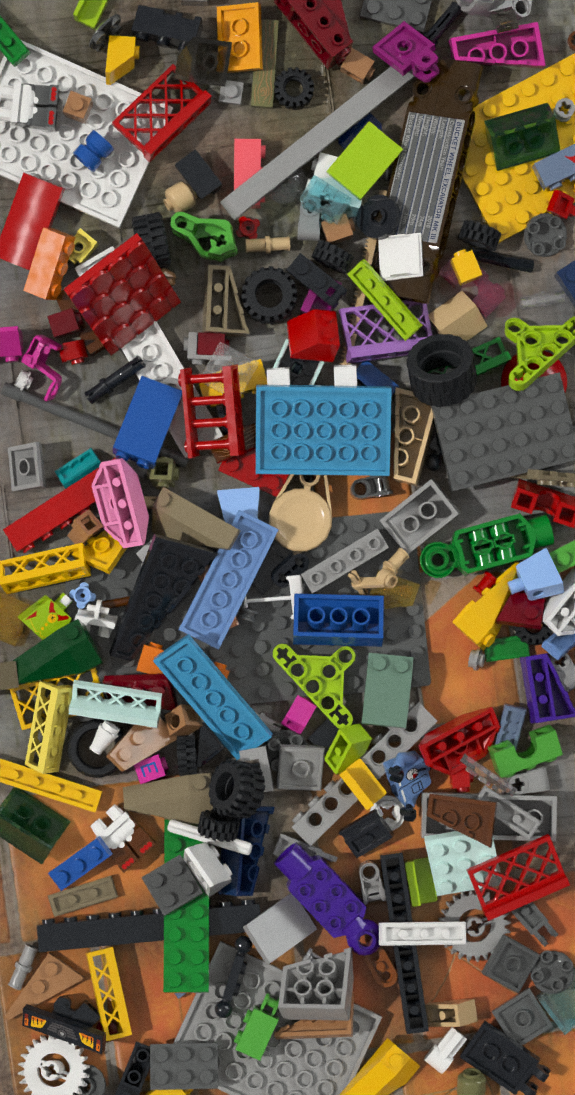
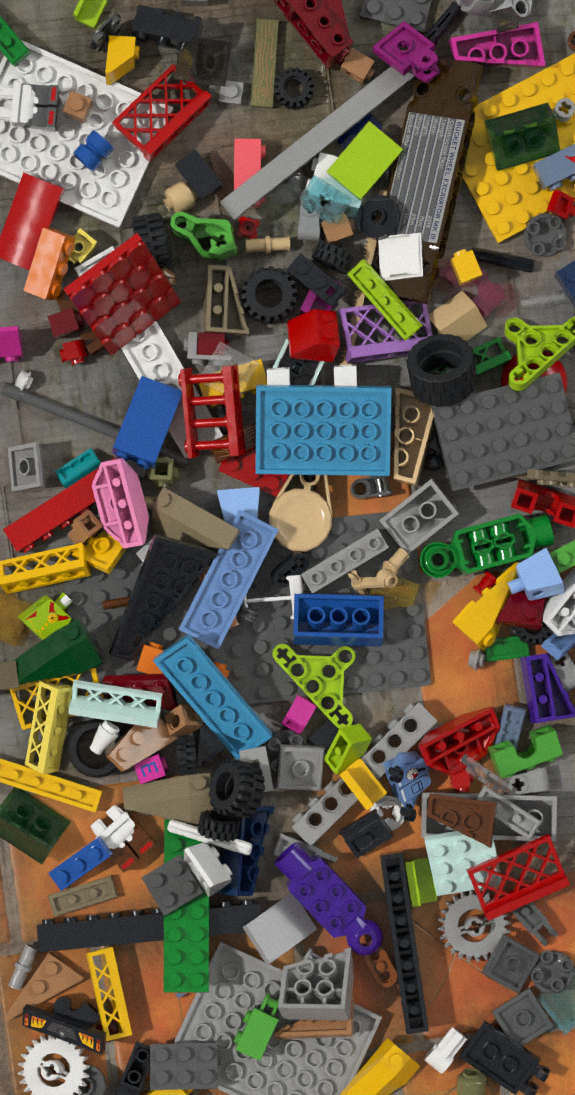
(38, 360): dark pink piece -> none
(76, 595): light blue plate -> none
(98, 616): white hips -> none
(108, 384): black pin -> none
(224, 1008): black plate -> none
(243, 28): light orange plate -> none
(371, 376): blue panel -> none
(371, 884): light grey piece -> none
(387, 690): sand green slope -> none
(422, 933): white tile -> none
(451, 1013): tan slope -> none
(479, 235): black tyre -> none

